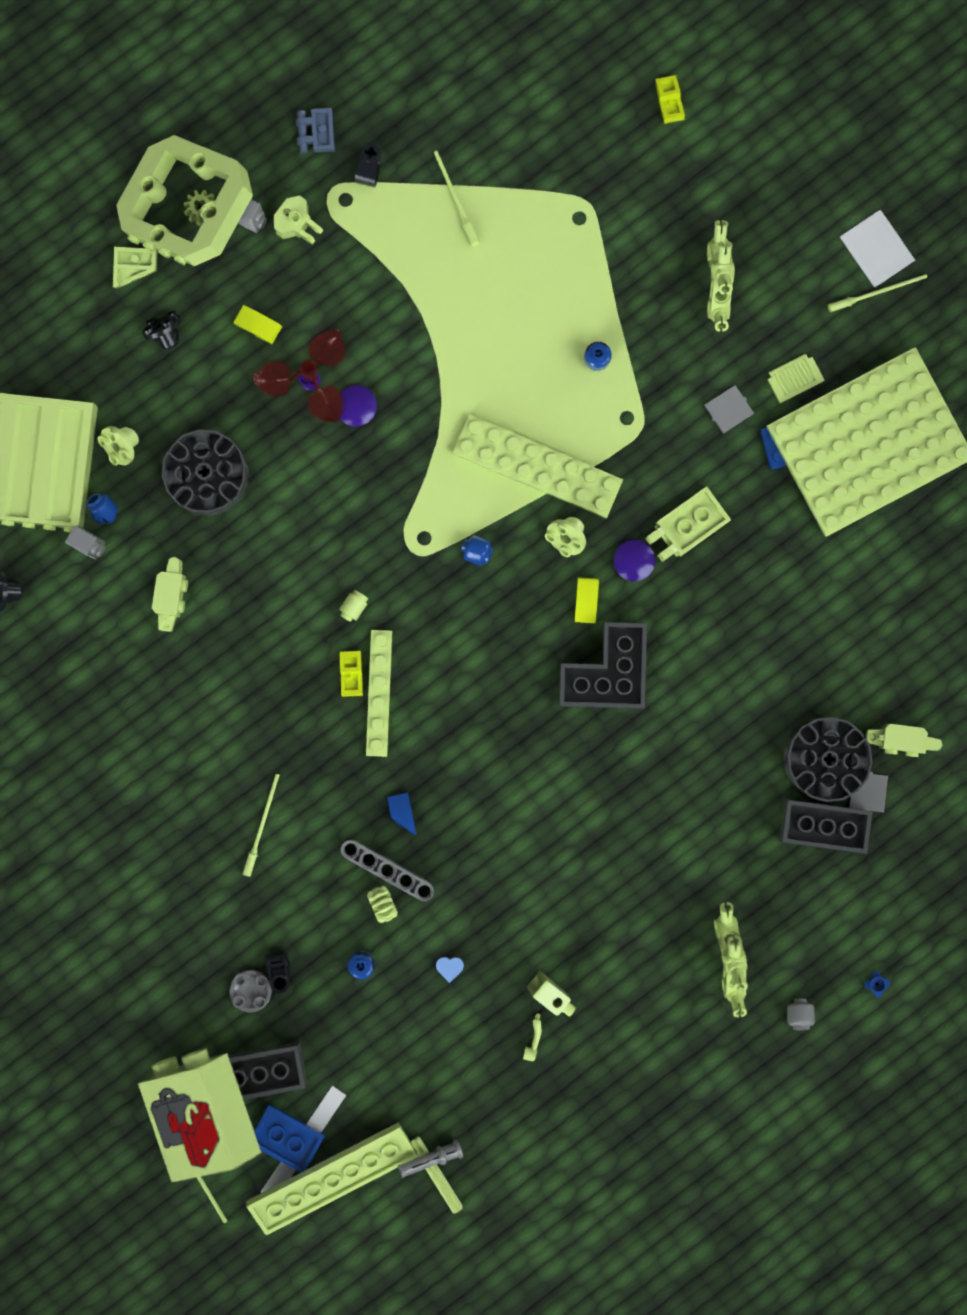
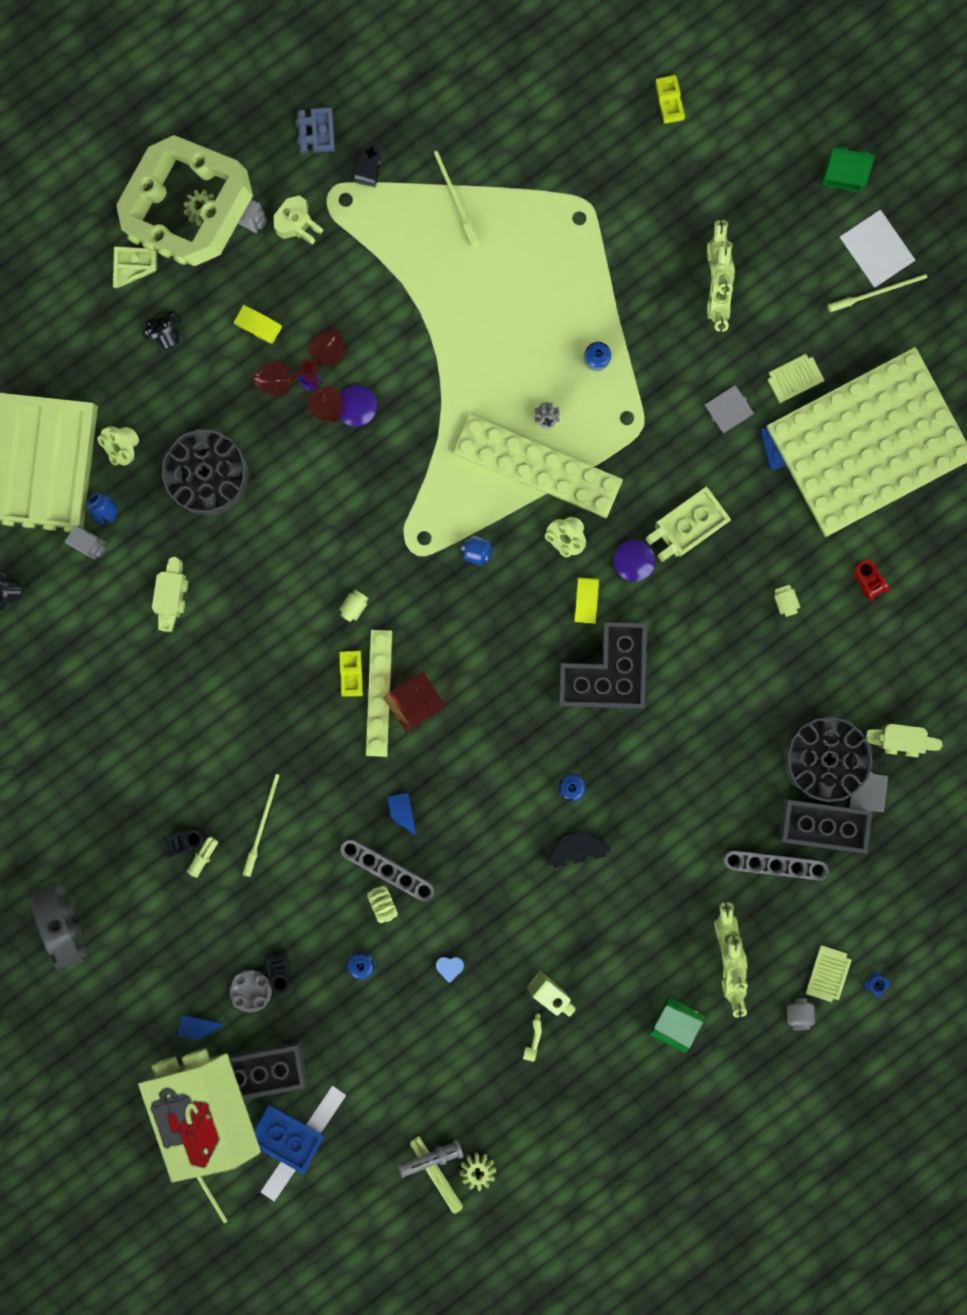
(56, 925): none -> dark grey brick
(181, 842): none -> black piece
(197, 1028): none -> blue slope
(202, 857): none -> yellowish green axle
(331, 1179): yellowish green plate -> none
(414, 701): none -> clear red brick
(485, 1168): none -> yellowish green gear
(547, 415): none -> light grey gear
(565, 782): none -> blue head
(576, 847): none -> black slope
(677, 1024): none -> slope
(784, 868): none -> light grey beam
(786, 600): none -> yellowish green brick
(828, 974): none -> yellowish green window
(847, 169): none -> green slope
(870, 581): none -> red piece

